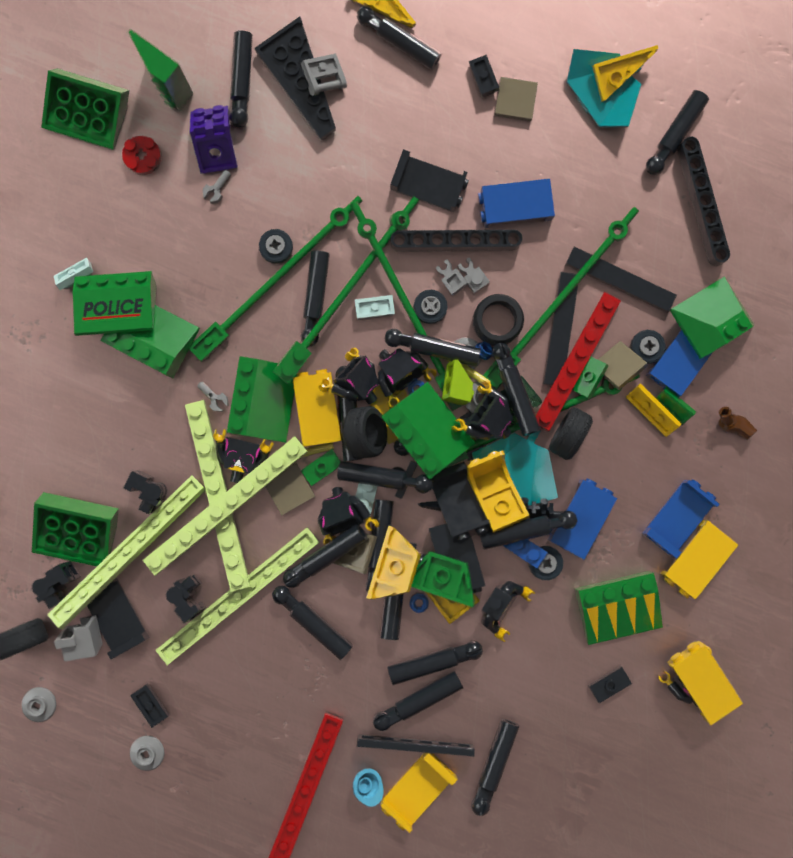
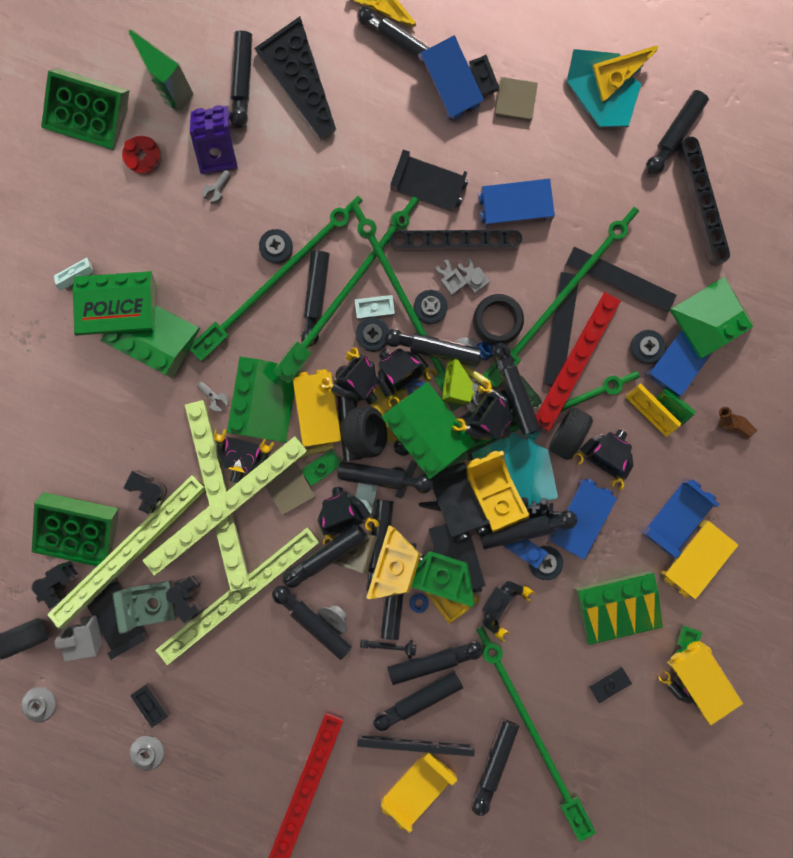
(134, 609): none -> sand green bracket
(321, 68): light grey plate -> none
(334, 617): none -> light grey piece
(368, 787): medium azure piece -> none
(370, 340): none -> black wheel
(409, 648): none -> black piece
(452, 77): none -> blue panel
(572, 806): none -> green bar
(590, 377): green plate -> none
(610, 454): none -> black torso
(623, 365): dark tan tile -> none
(687, 636): none -> green plate

